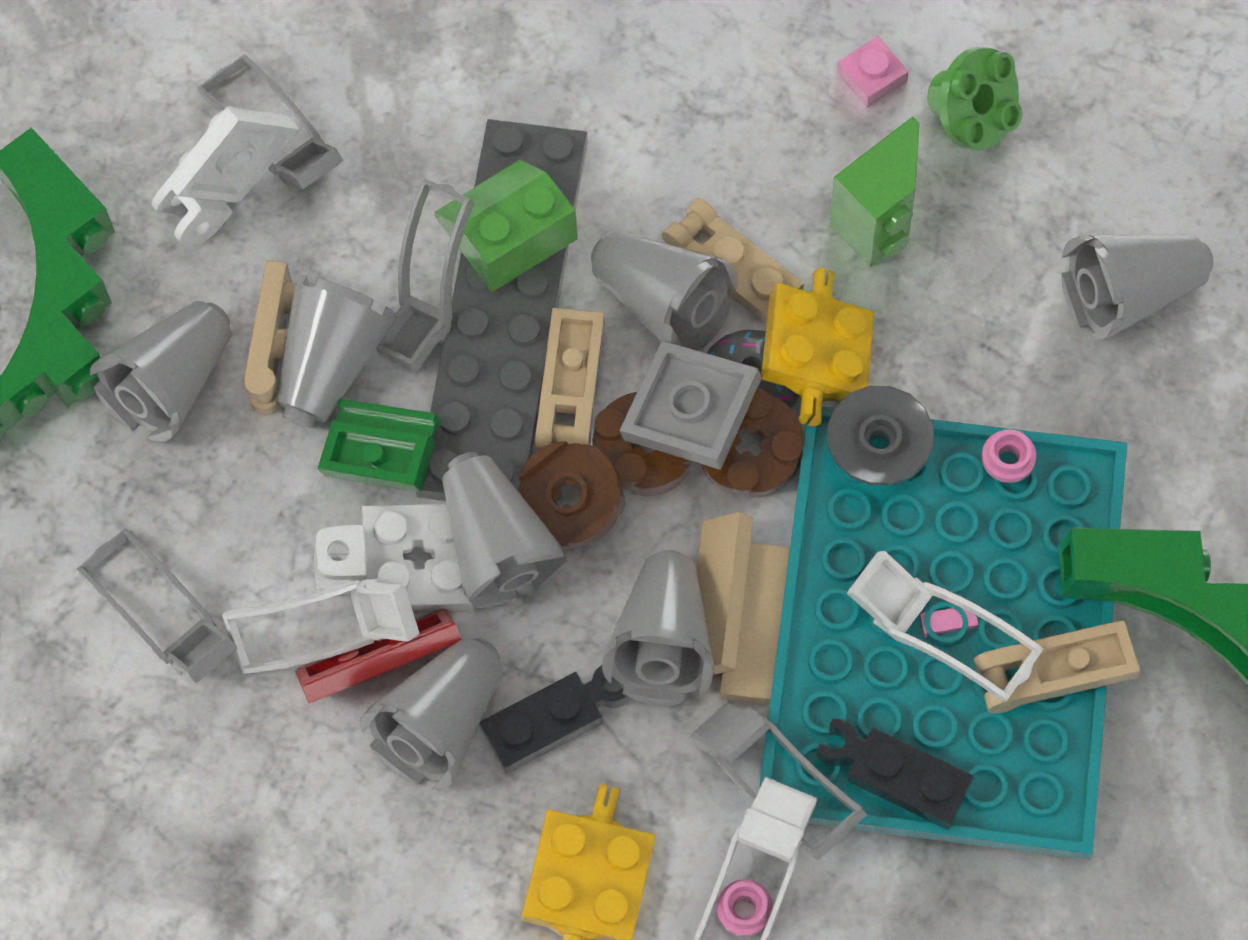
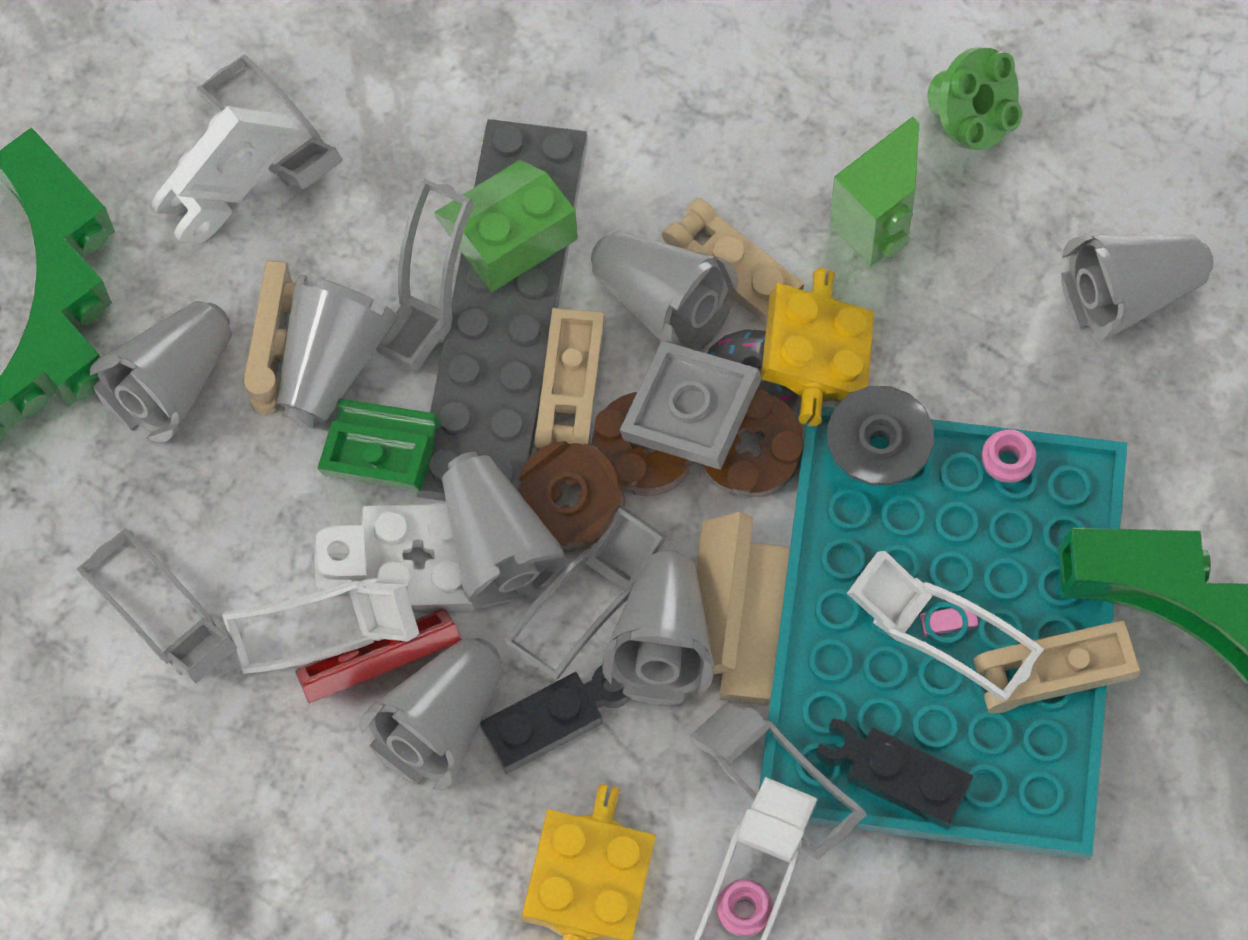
(617, 558): none -> light grey piece
(872, 71): bright pink plate -> none

